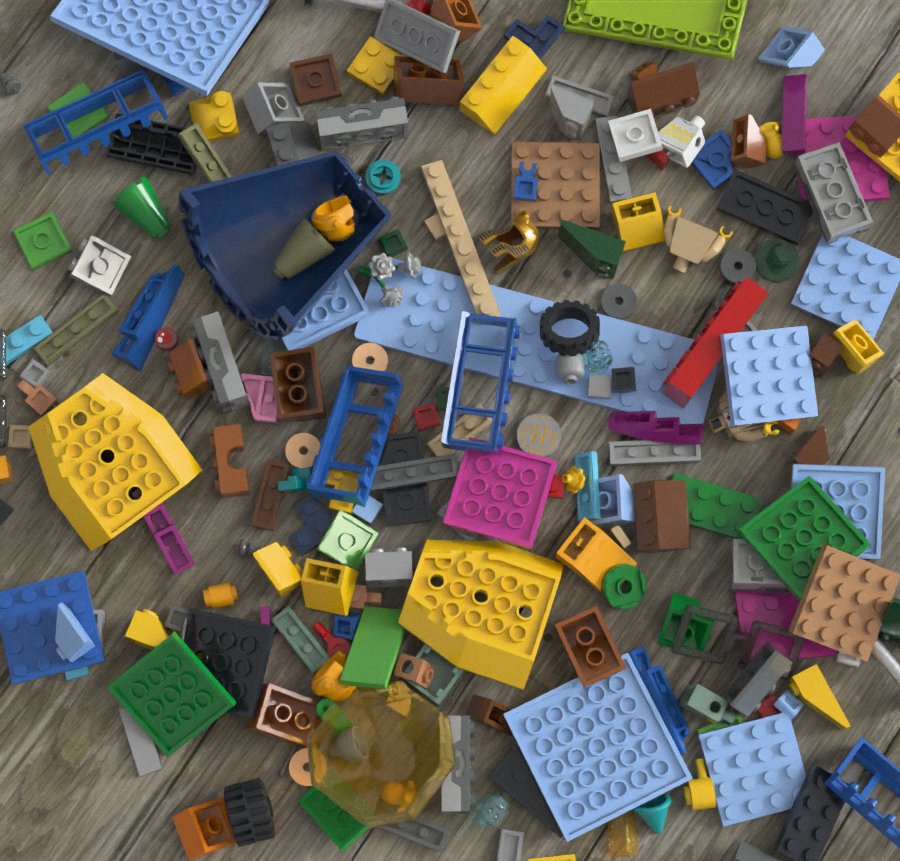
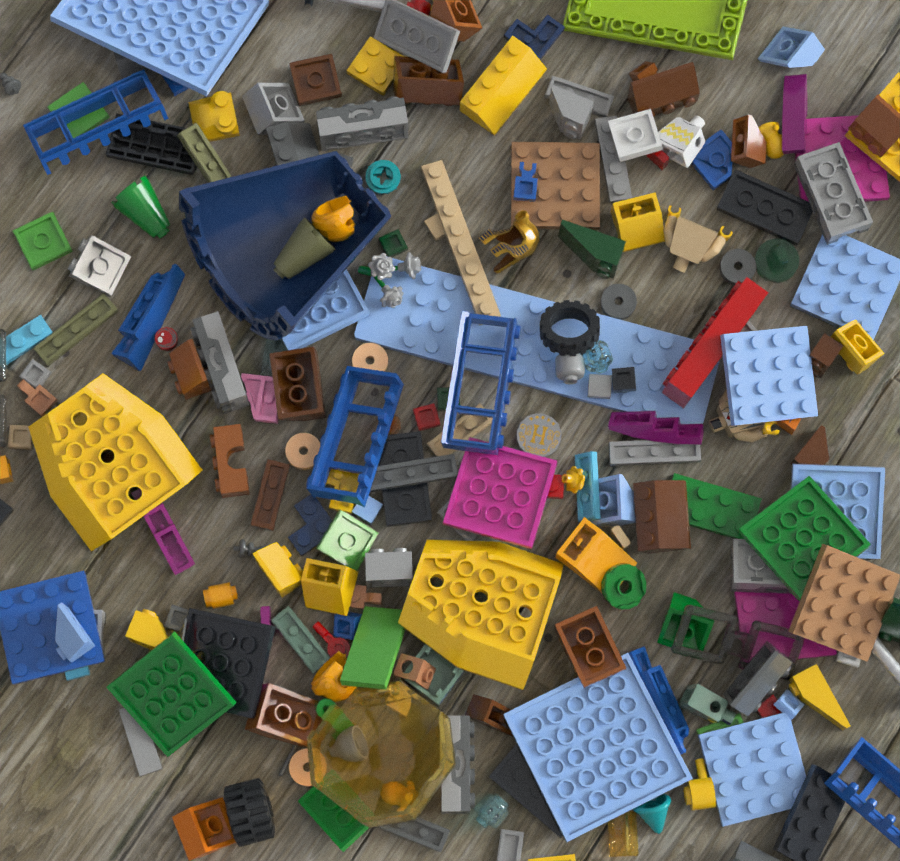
(296, 482): teal bracket -> none

